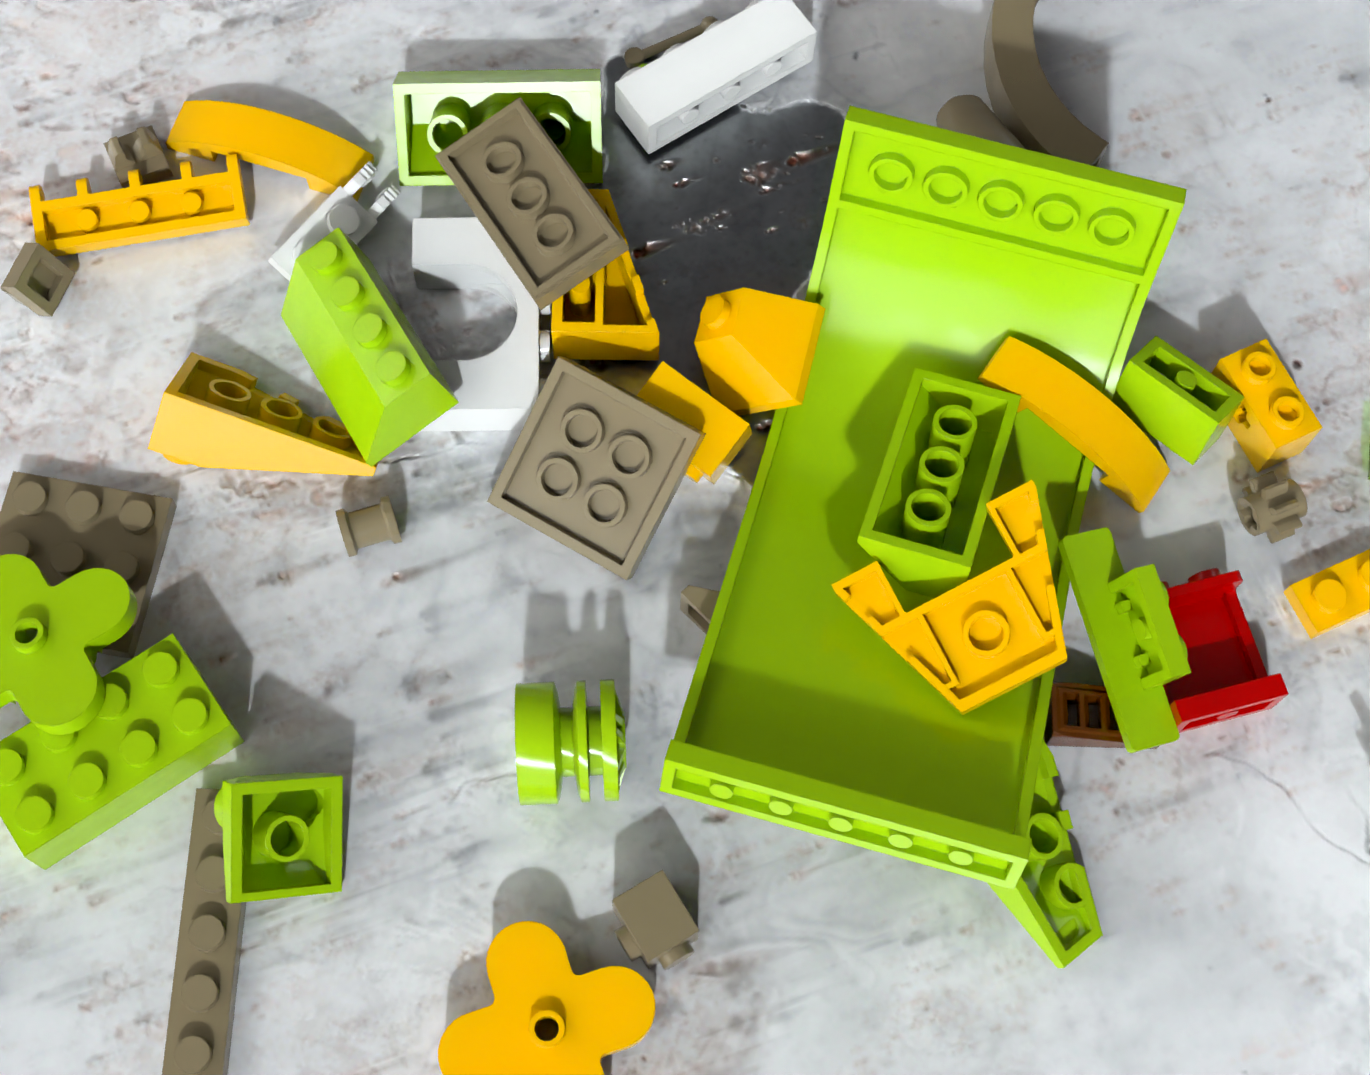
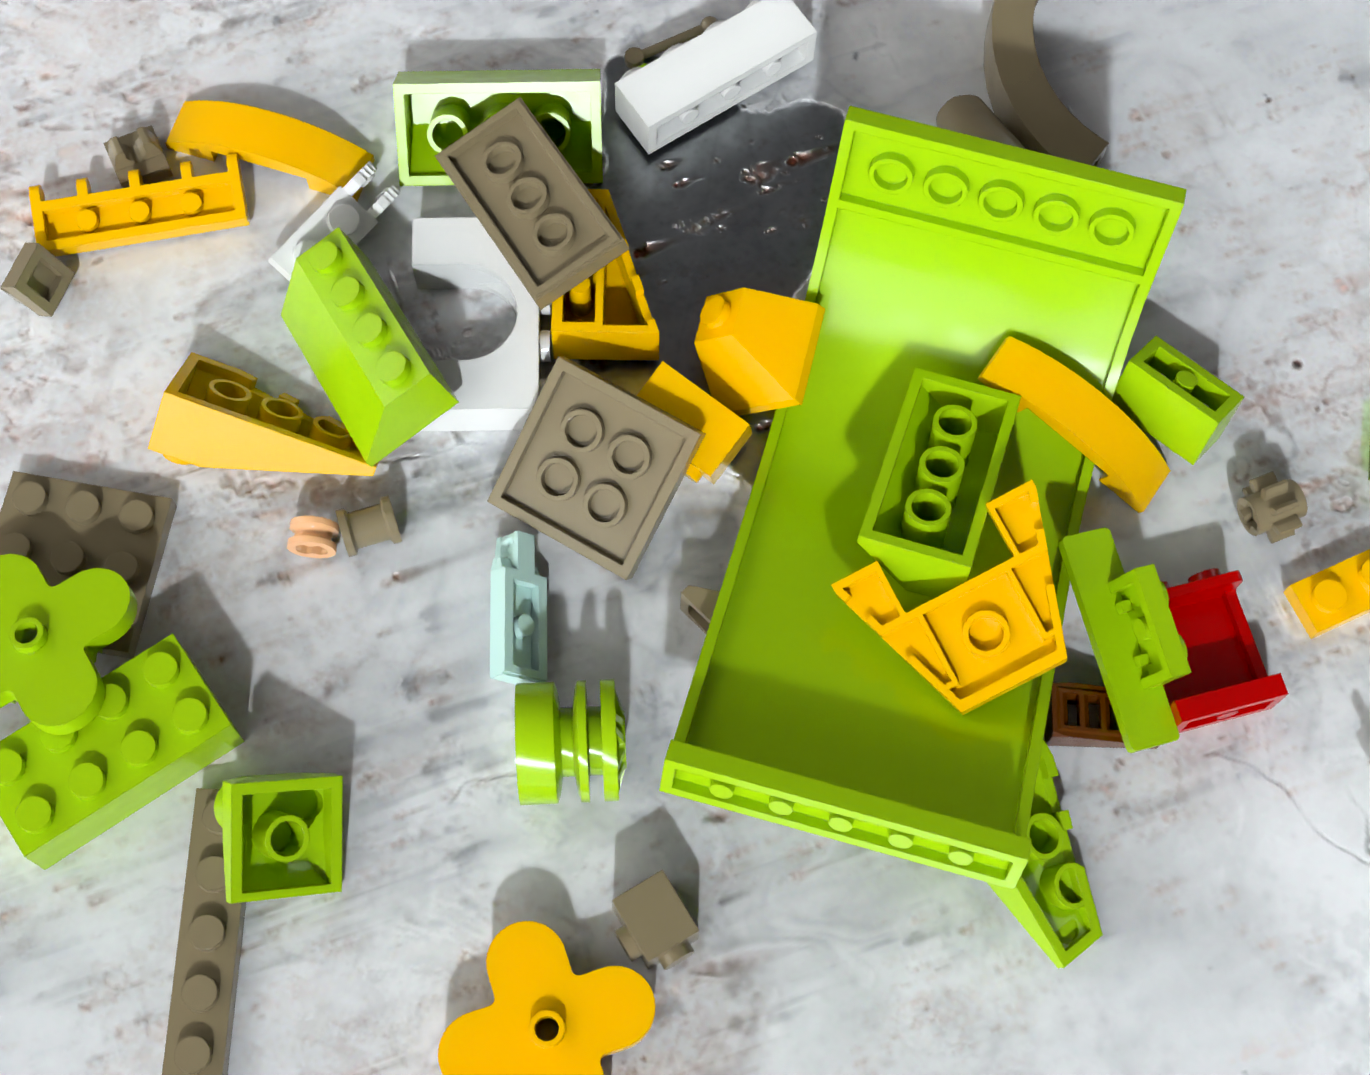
(313, 537): none -> light nougat bush
(517, 612): none -> light aqua hinge
(1274, 415): yellow brick -> none

